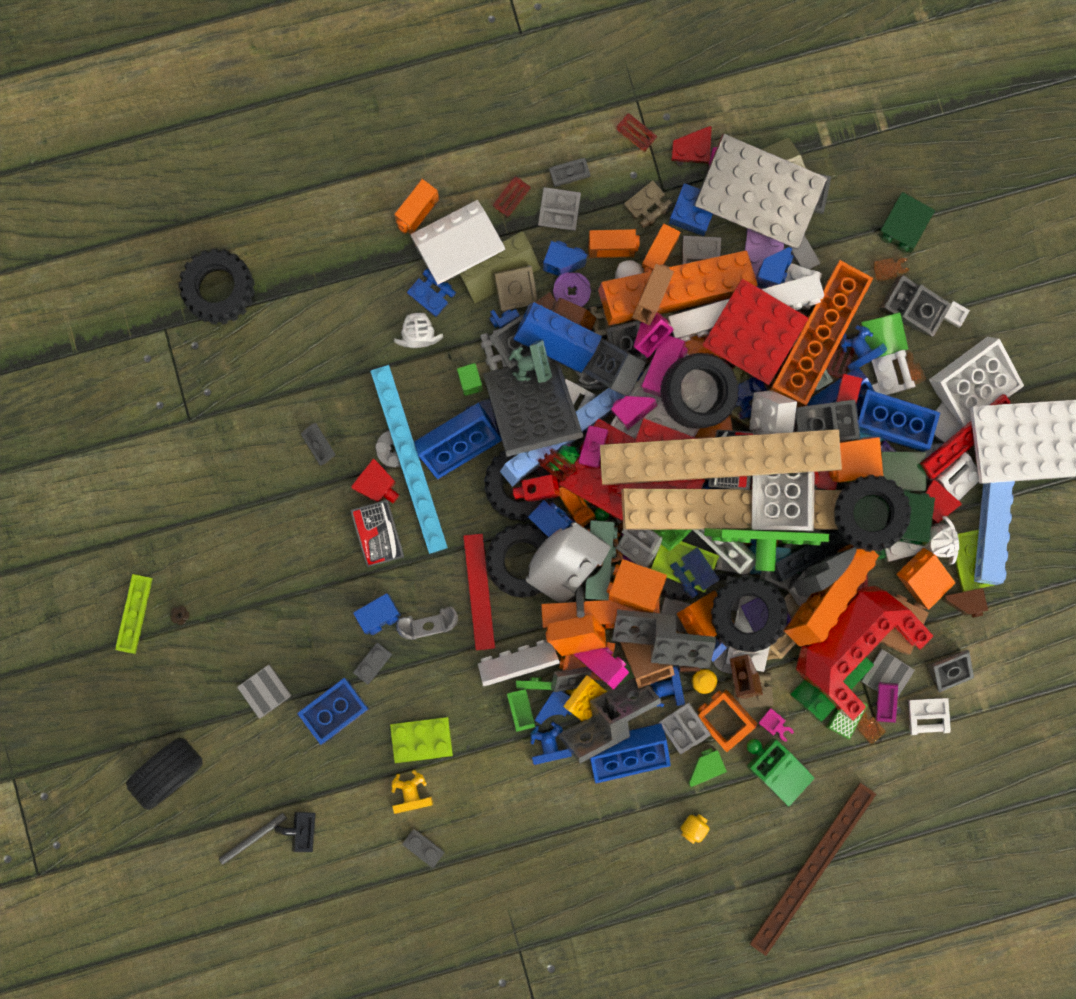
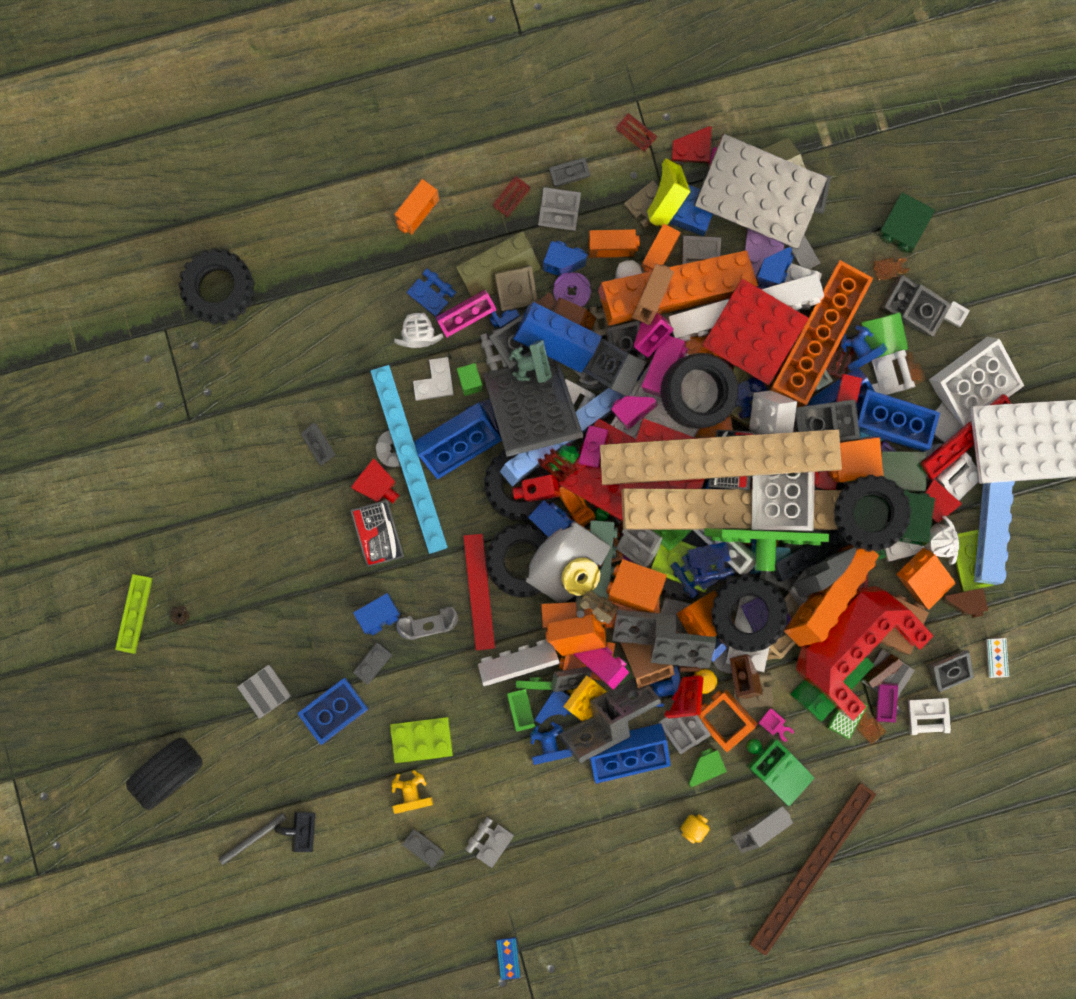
(439, 385): none -> white plate
(457, 242): white slope -> none
(466, 313): none -> dark pink brick
(494, 846): none -> light grey plate
(508, 958): none -> blue tile
(574, 569): none -> light yellow tile
(602, 608): none -> dark tan plate
(670, 194): none -> neon yellow arch
(687, 698): none -> red wing
(707, 556): none -> clear blue plate
(762, 830): none -> light grey slope
(881, 671): none -> reddish brown plate
(997, 658): none -> white tile

